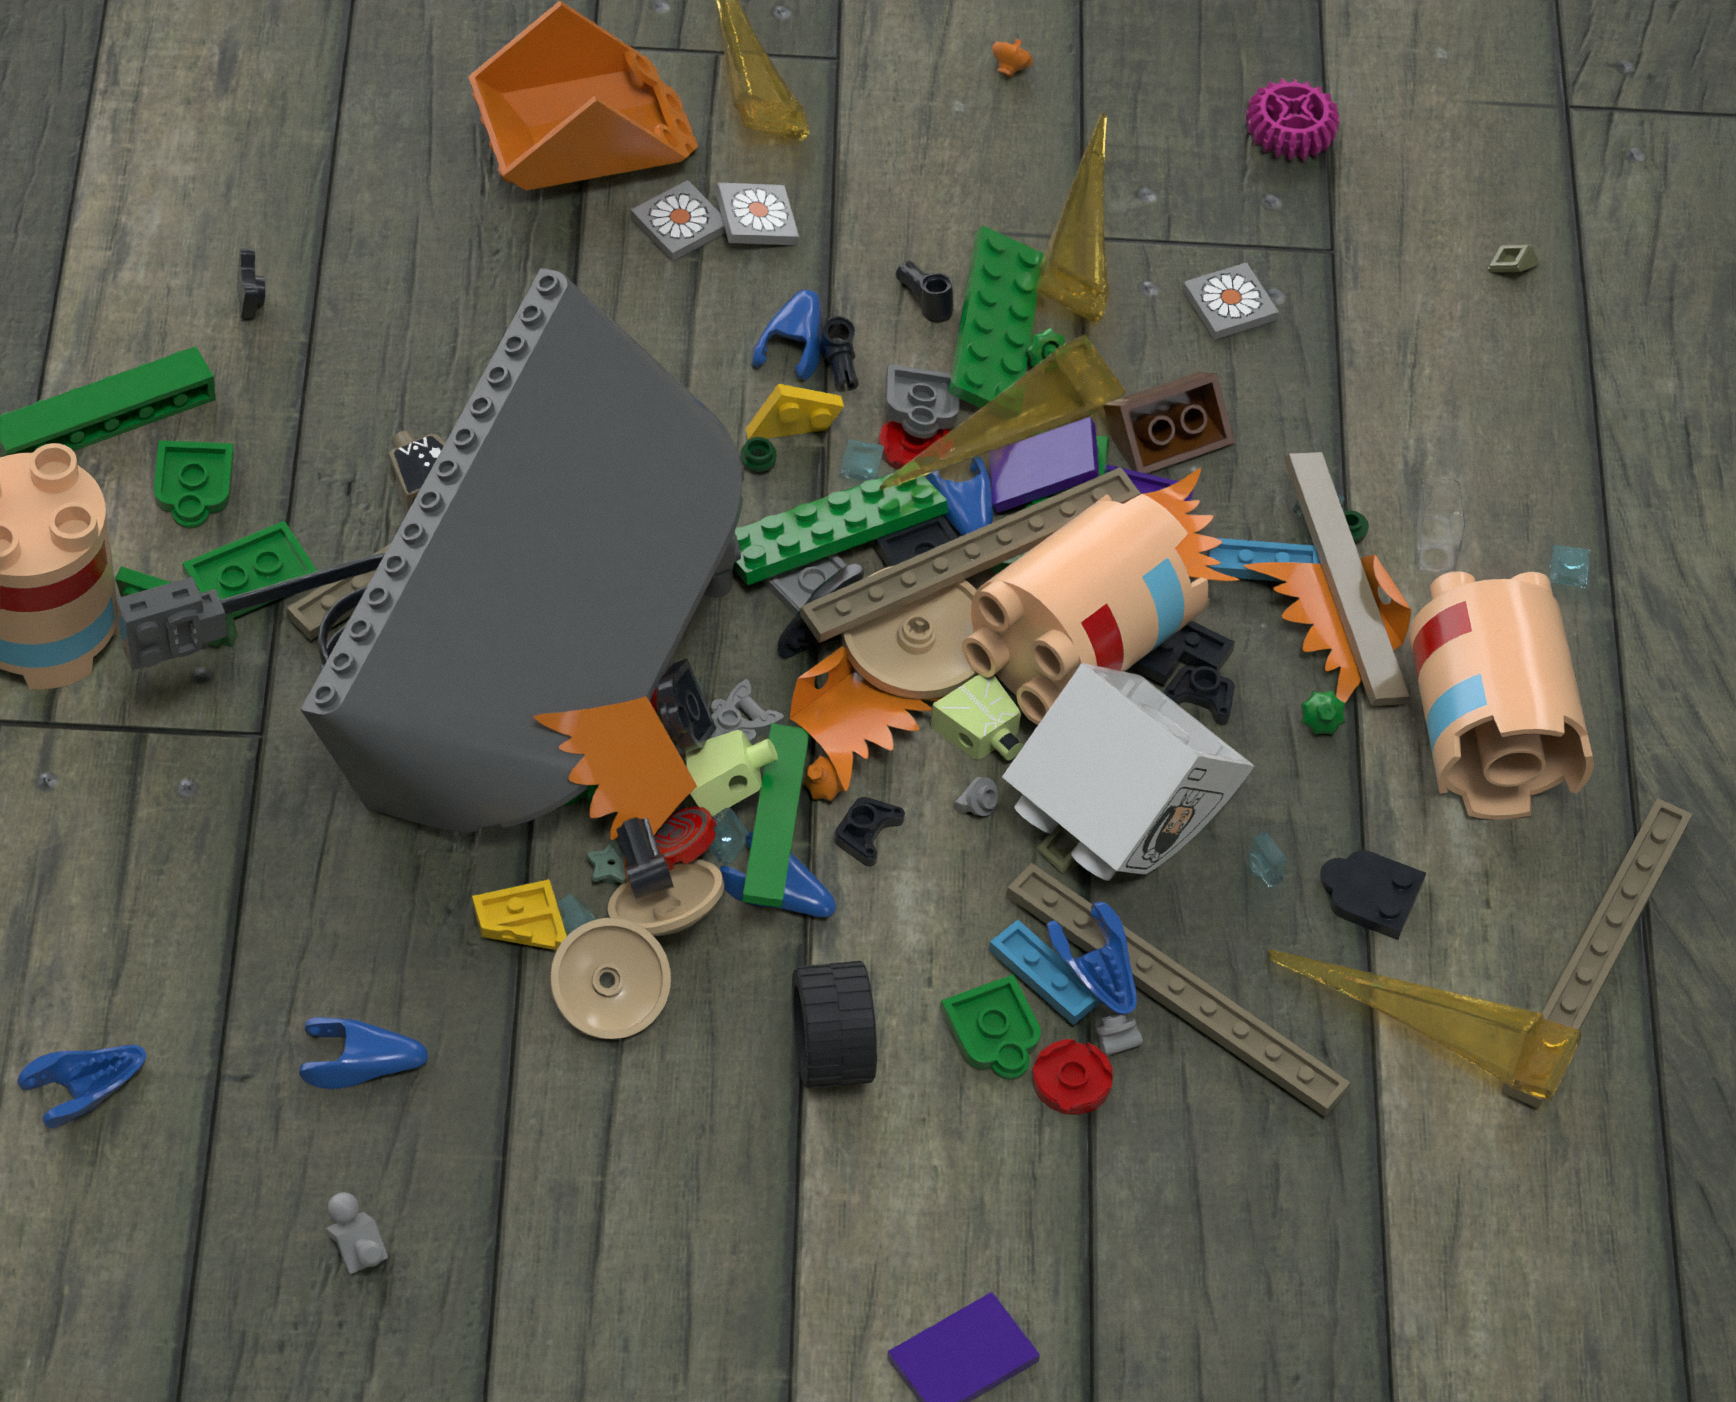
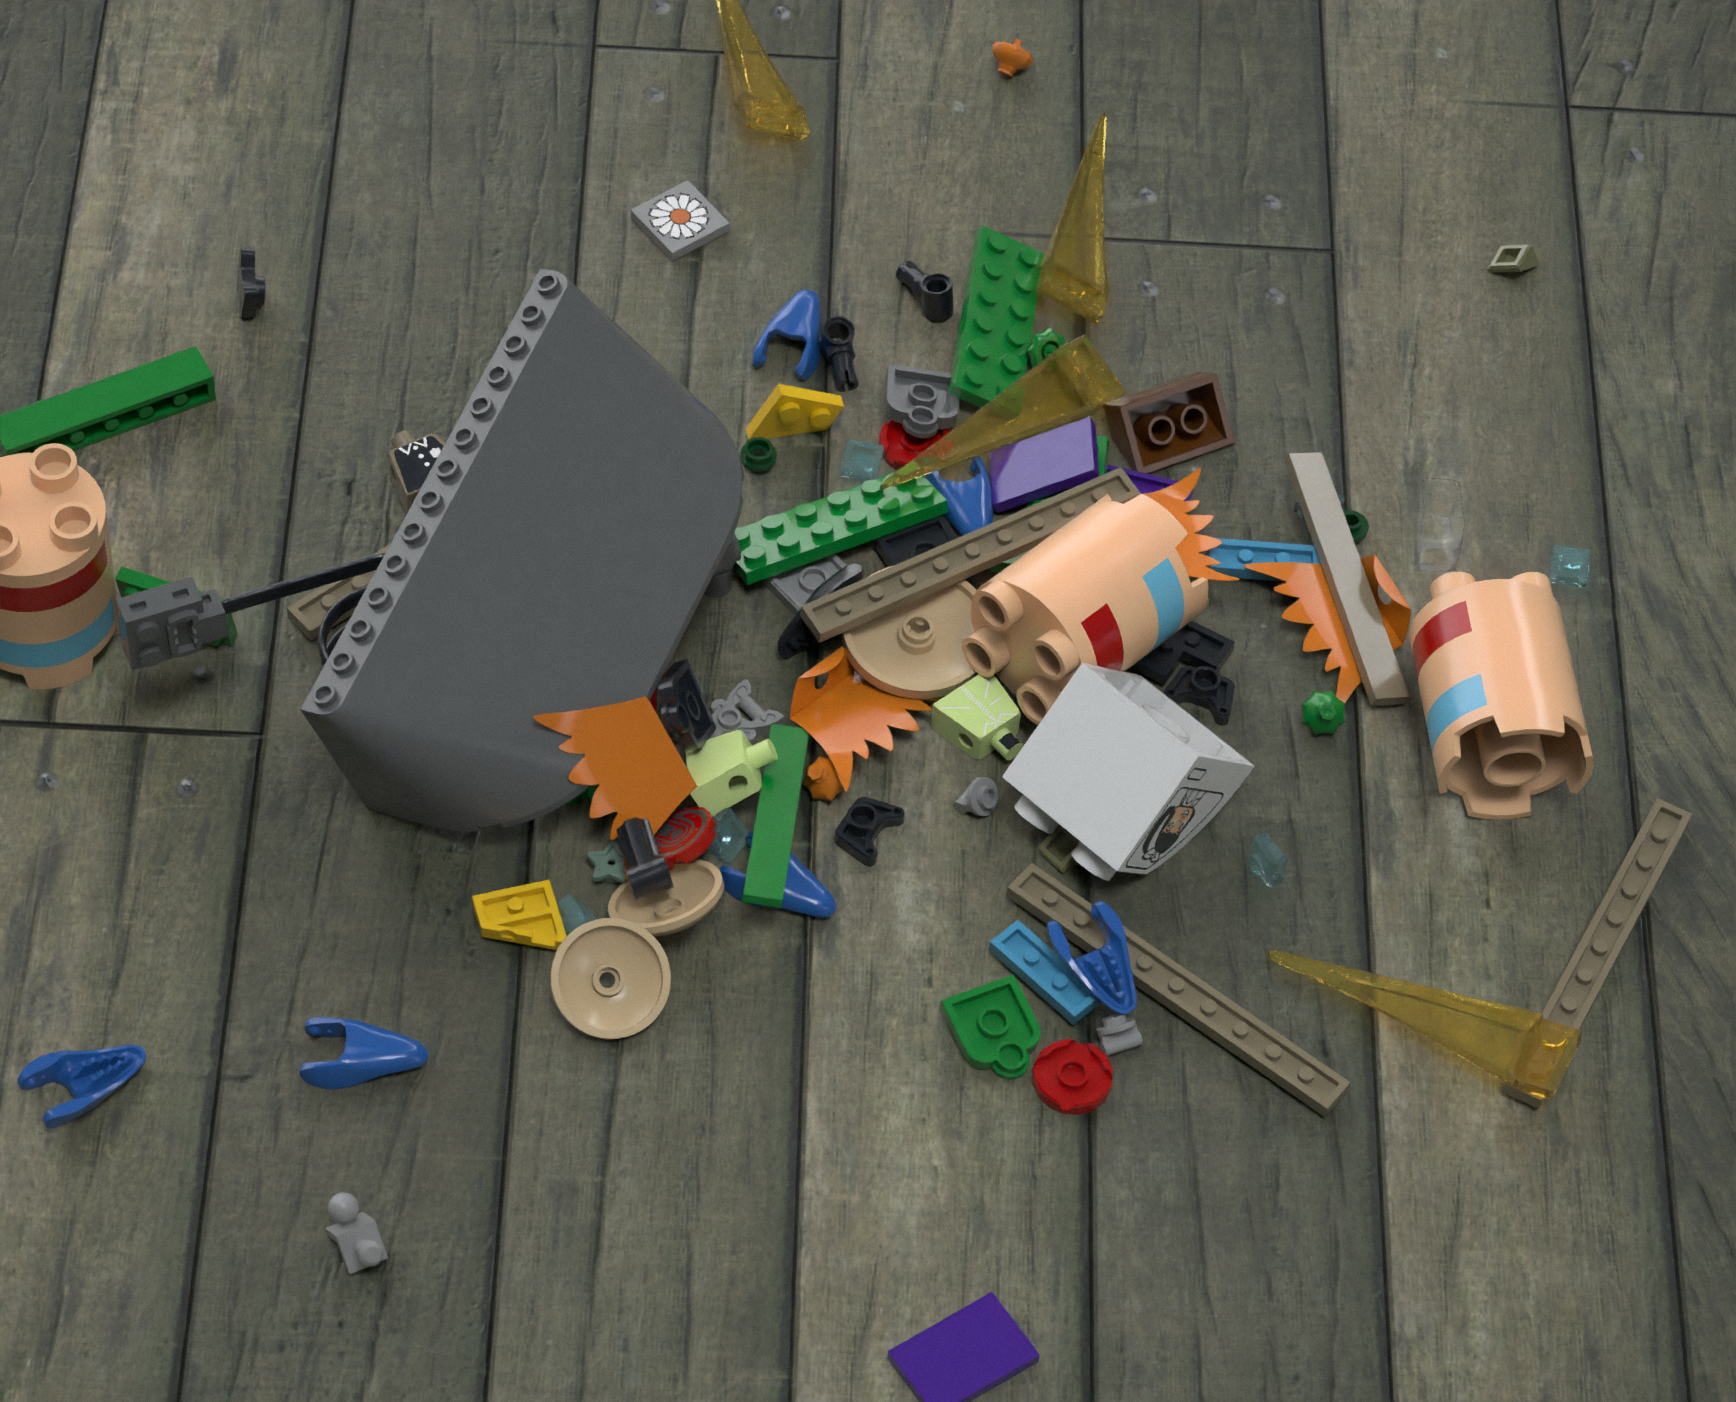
(193, 479): green plate -> none
(250, 563): green plate -> none
(576, 105): orange windscreen -> none
(756, 213): tile -> none
(834, 1024): black tyre -> none
(1230, 301): tile -> none
(1292, 119): dark pink gear -> none
(1372, 891): black plate -> none

